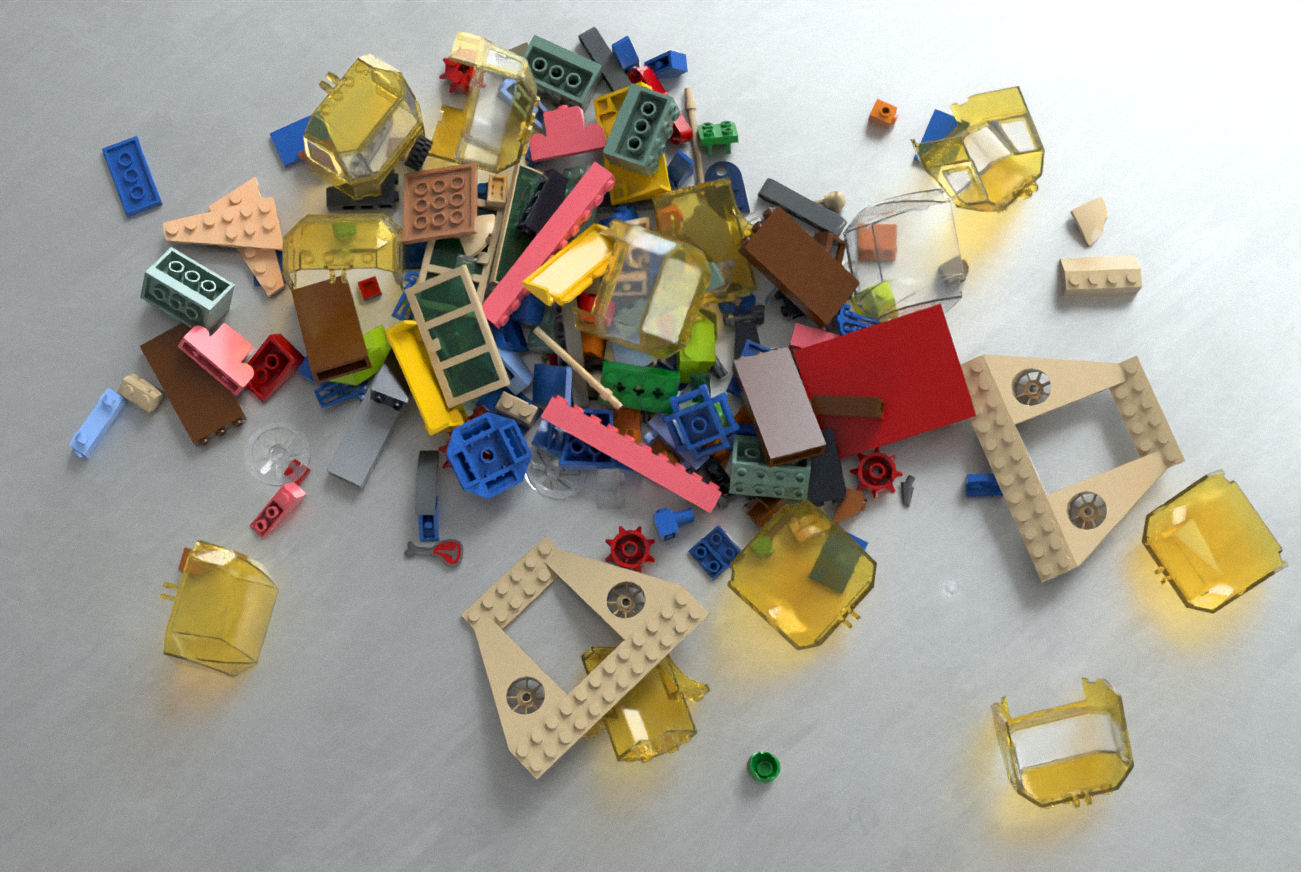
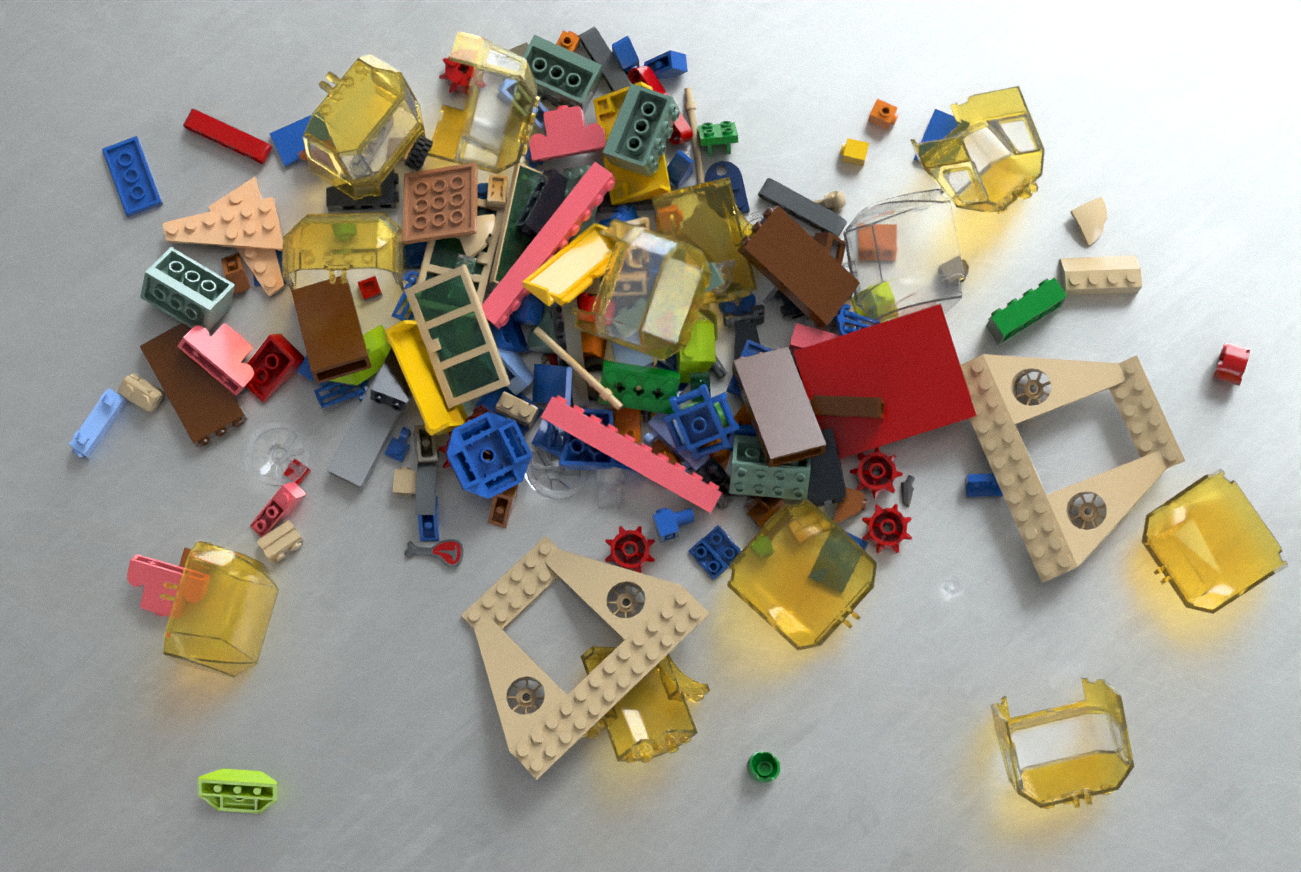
(152, 575): none -> coral brick
(227, 136): none -> red beam
(235, 272): none -> dark orange slope
(238, 790): none -> lime wedge
(280, 541): none -> tan brick
(398, 447): none -> blue plate
(404, 482): none -> tan piece
(424, 445): none -> dark tan slope
(502, 507): none -> dark orange slope
(569, 41): none -> orange brick
(854, 151): none -> yellow brick
(897, 524): none -> red brick
(1026, 311): none -> green brick
(1233, 363): none -> red brick

